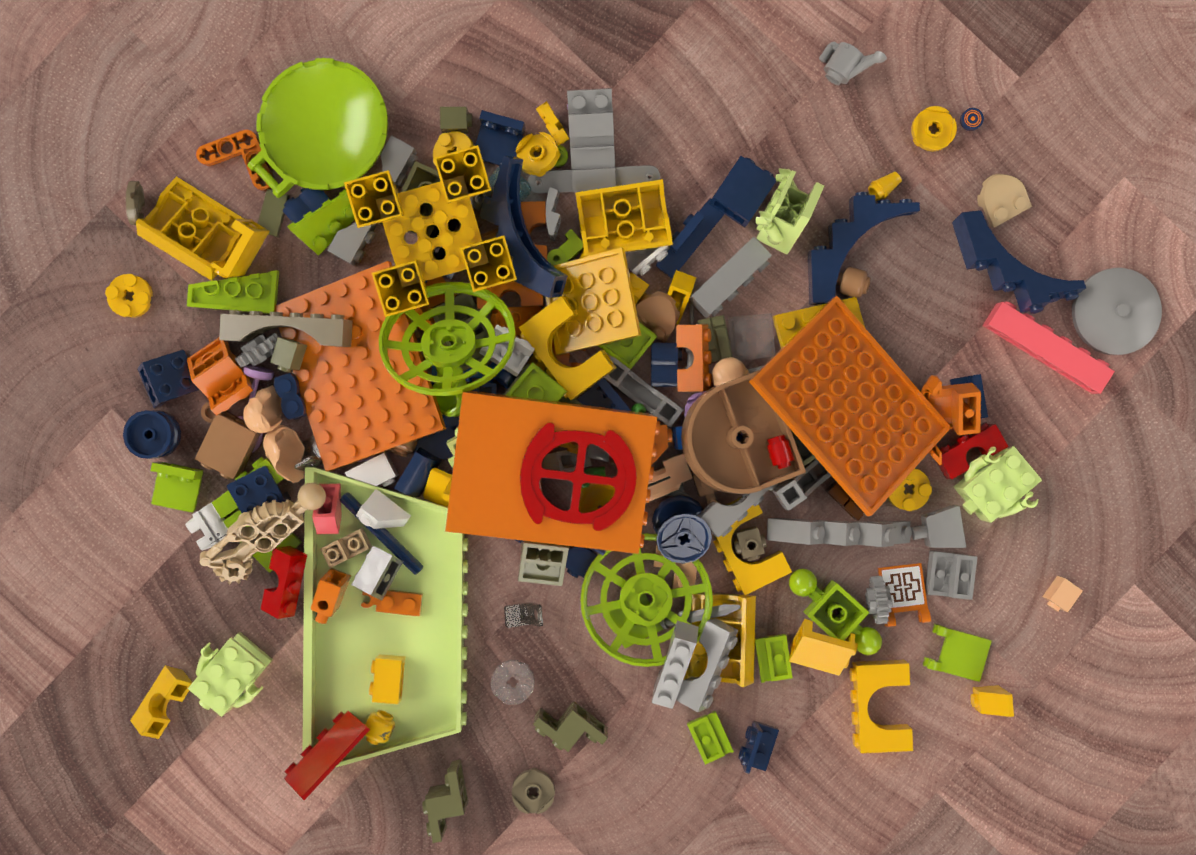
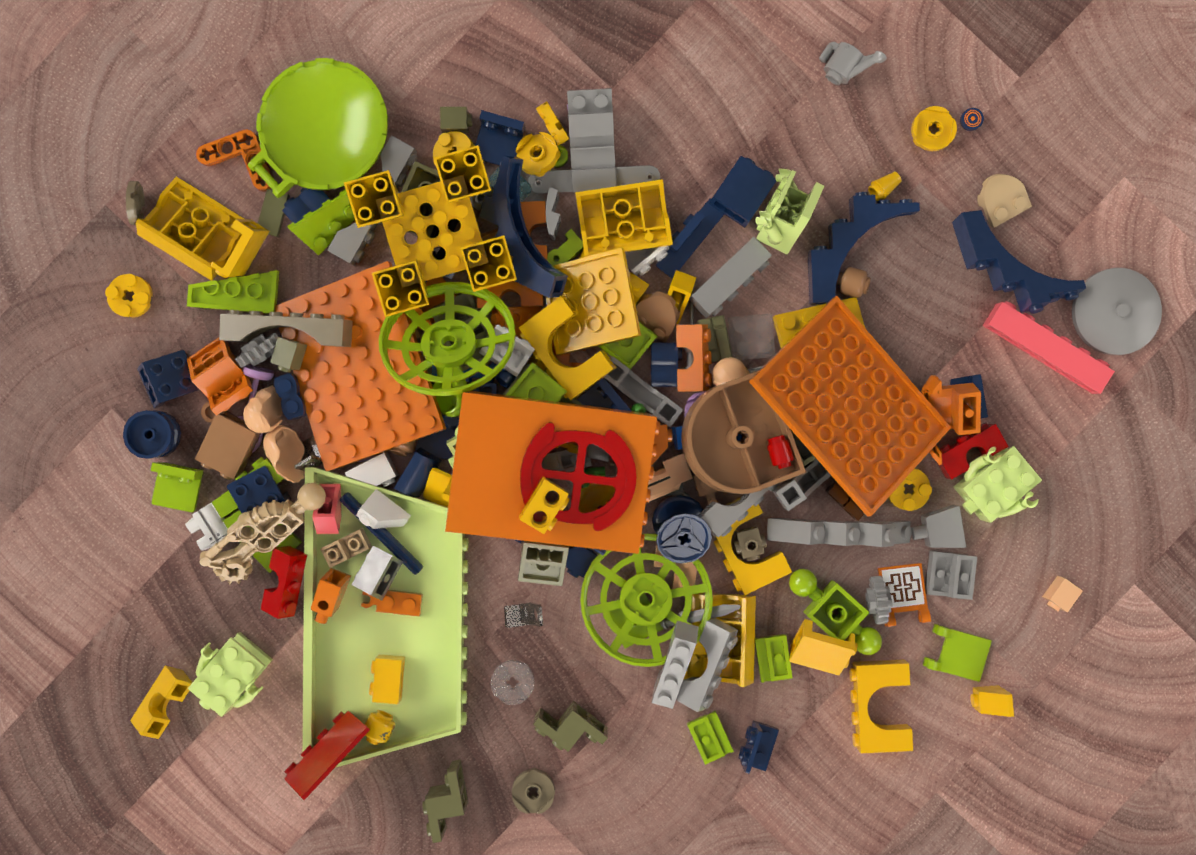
(538, 503): none -> yellow brick

